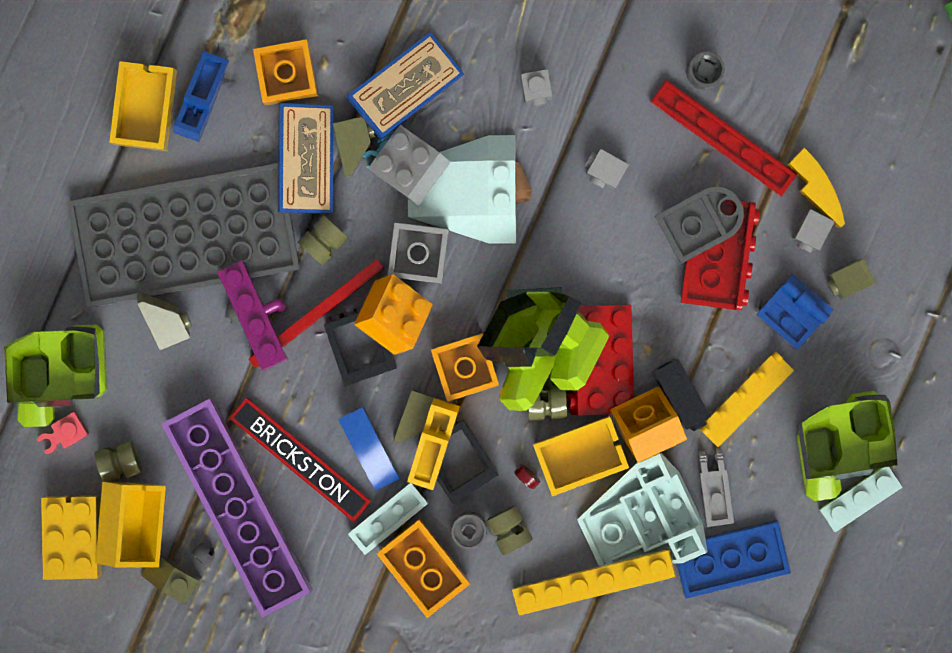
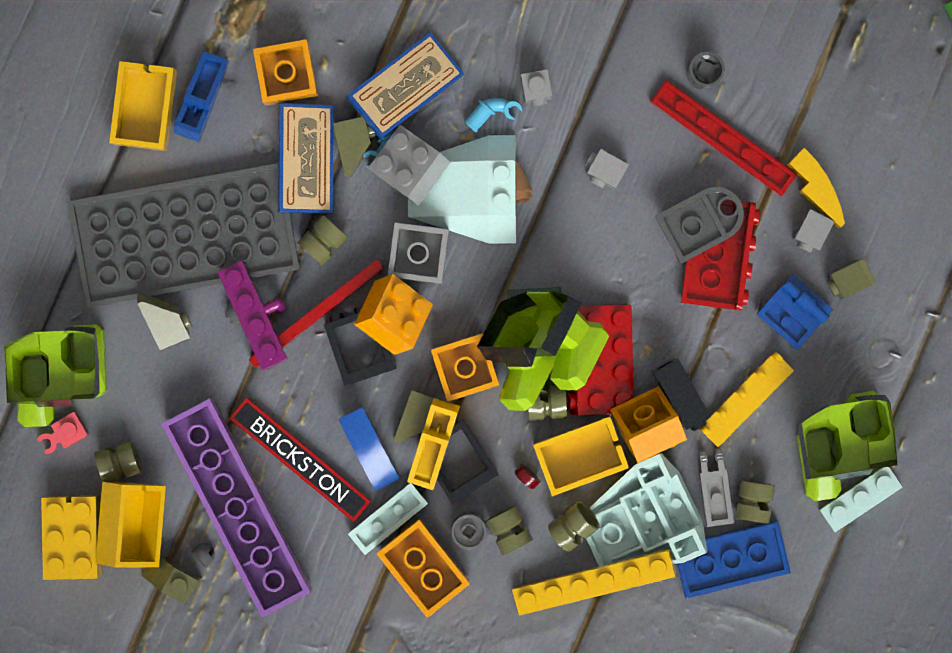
(487, 108): none -> medium azure piece
(577, 523): none -> olive wheel
(754, 501): none -> olive wheel

